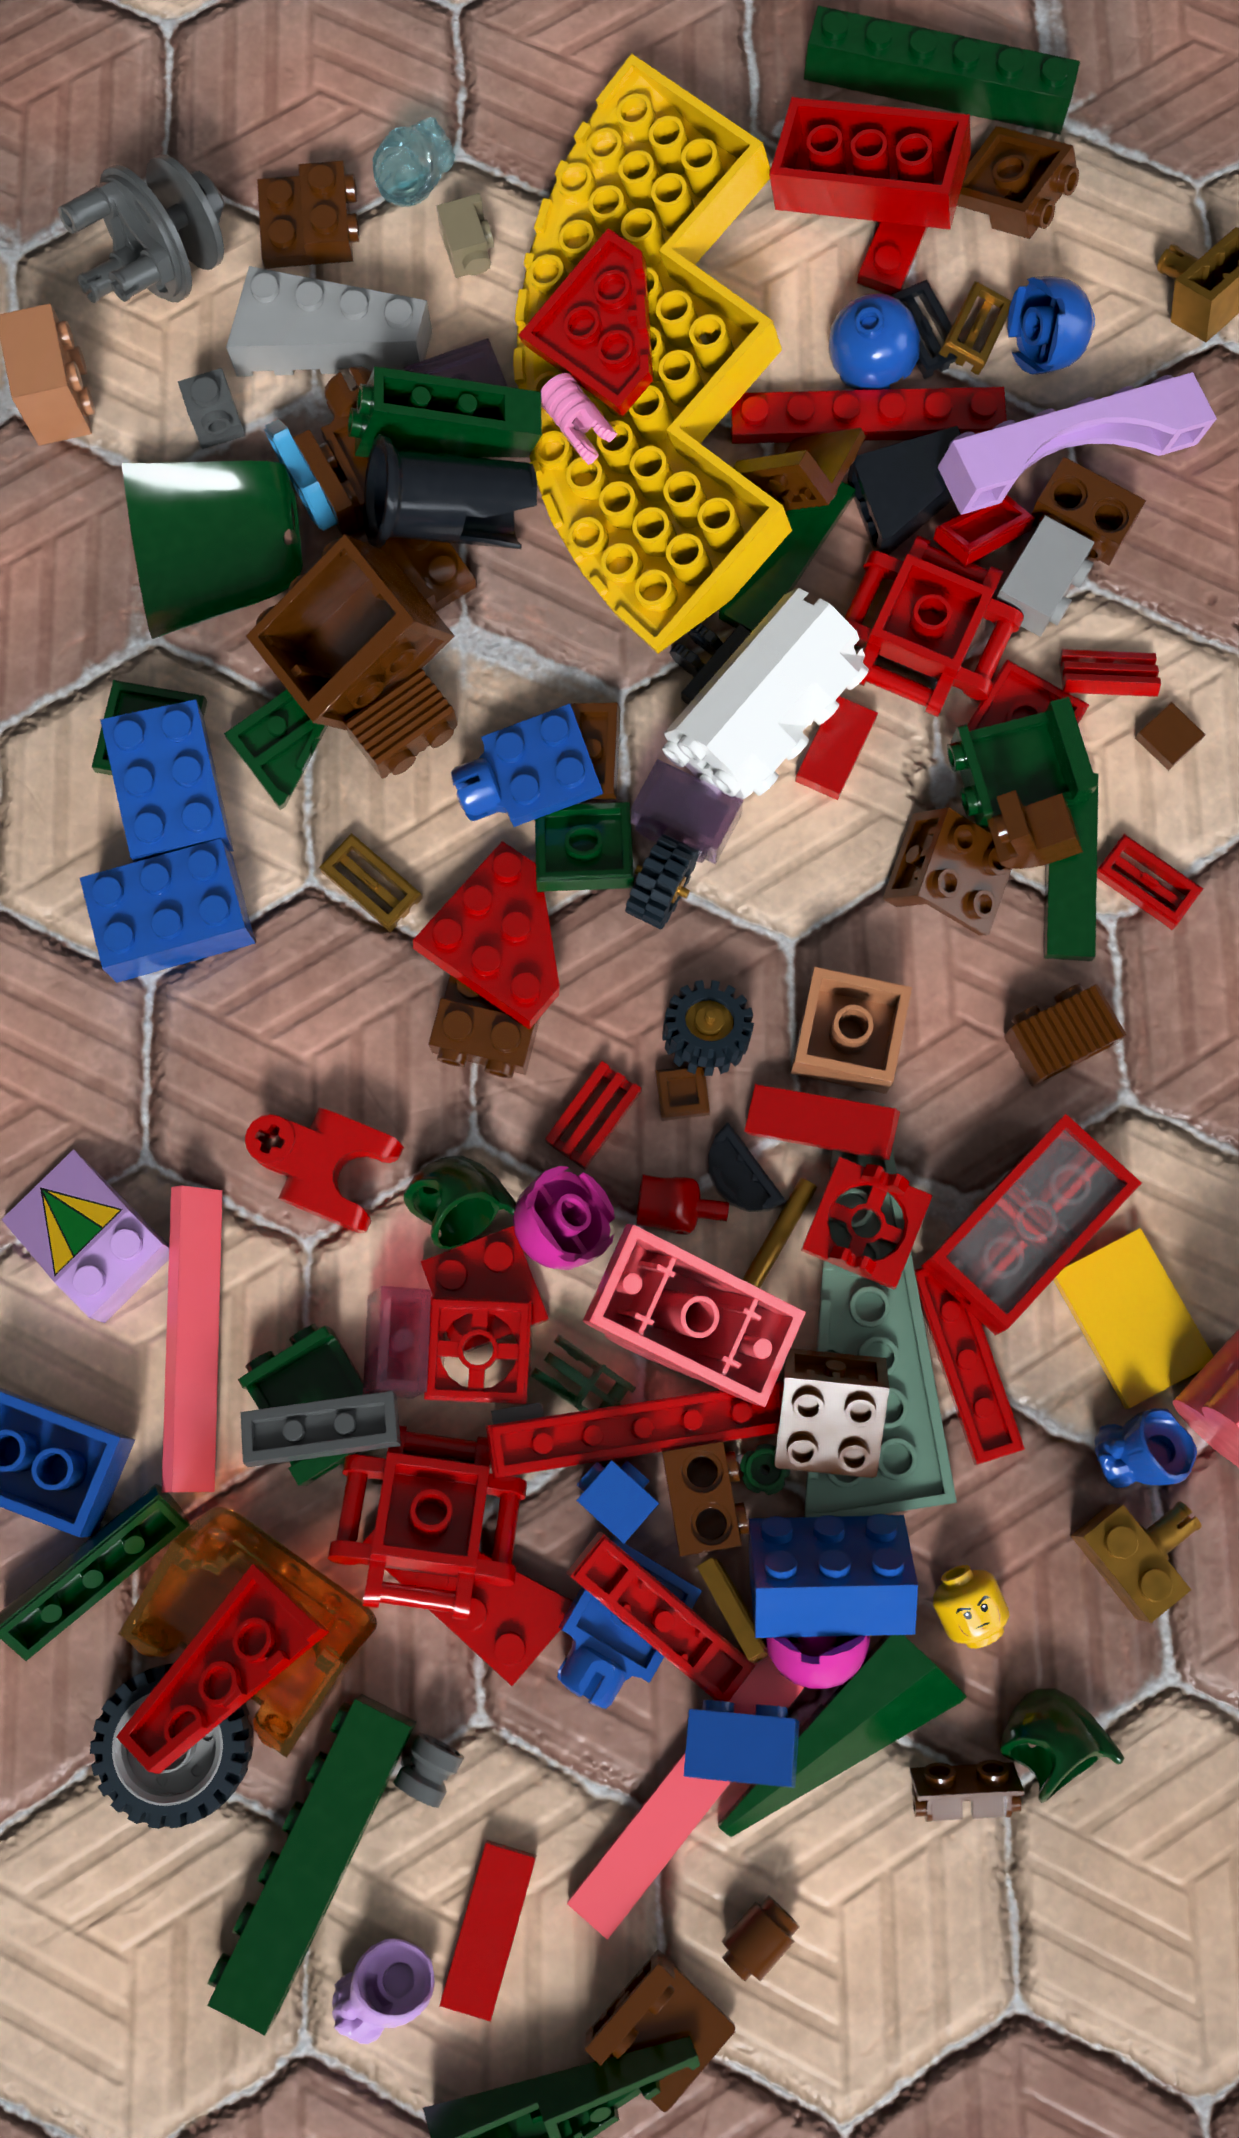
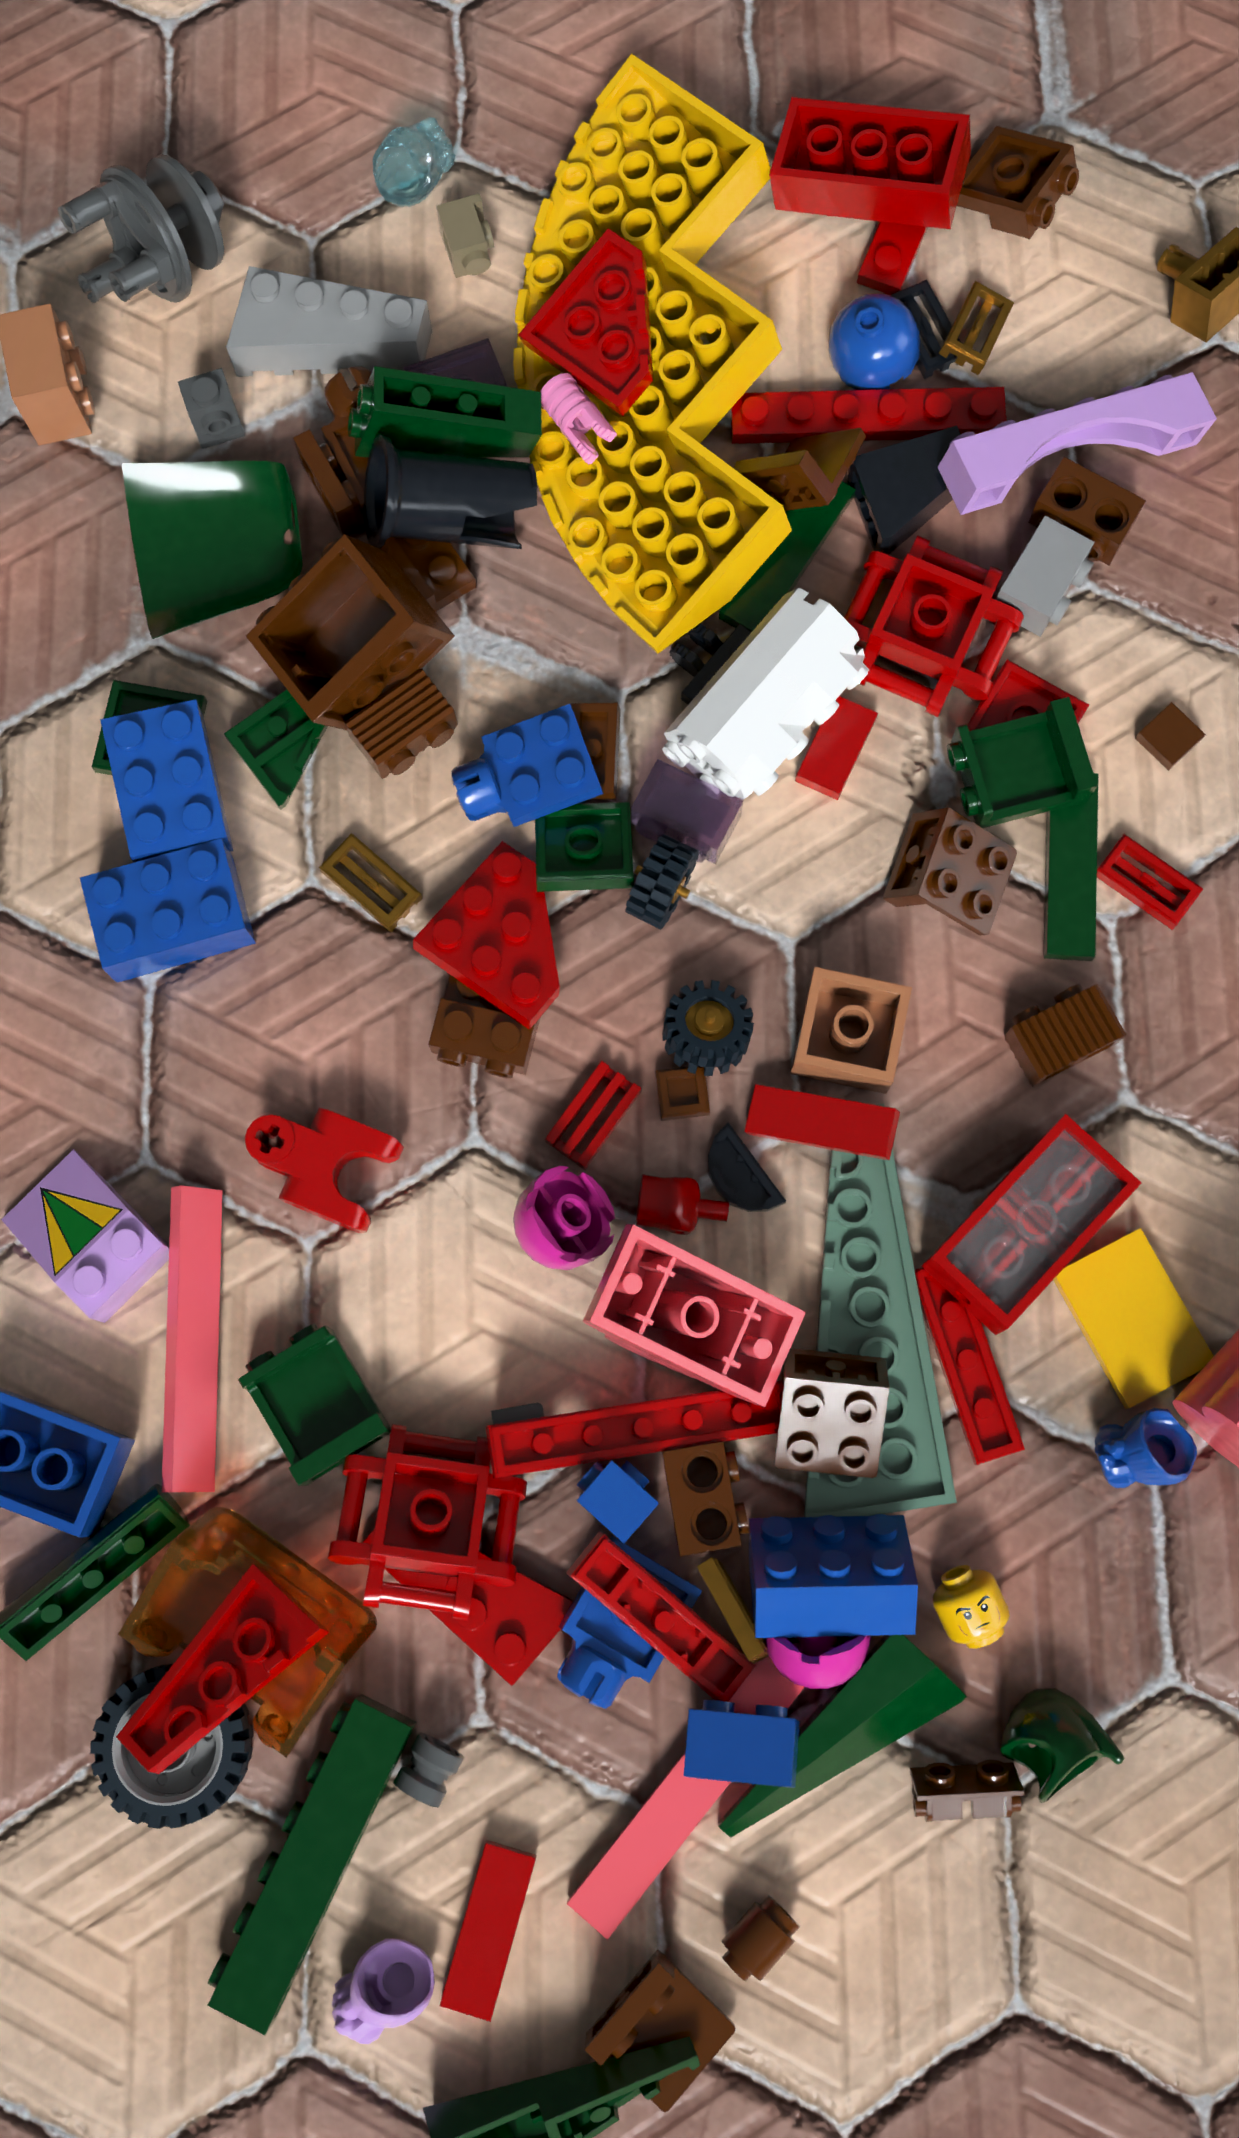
(300, 475): dark azure tile -> none
(308, 216): reddish brown plate -> none
(320, 1429): dark grey hinge -> none
(397, 1341): clear pink brick -> none
(461, 1183): dark green piece -> none
(484, 1270): red plate -> none
(515, 1385): red piece -> none
(614, 1396): arm -> none
(754, 1479): dark green plate -> none
(780, 1232): pearl gold bar -> none
(910, 1199): red piece -> none
(940, 69): dark green brick -> none
(983, 530): red tile -> none
(1034, 832): reddish brown brick -> none
(1050, 324): blue cylinder -> none
(1109, 673): red tile -> none
(1136, 1558): pearl gold brick -> none

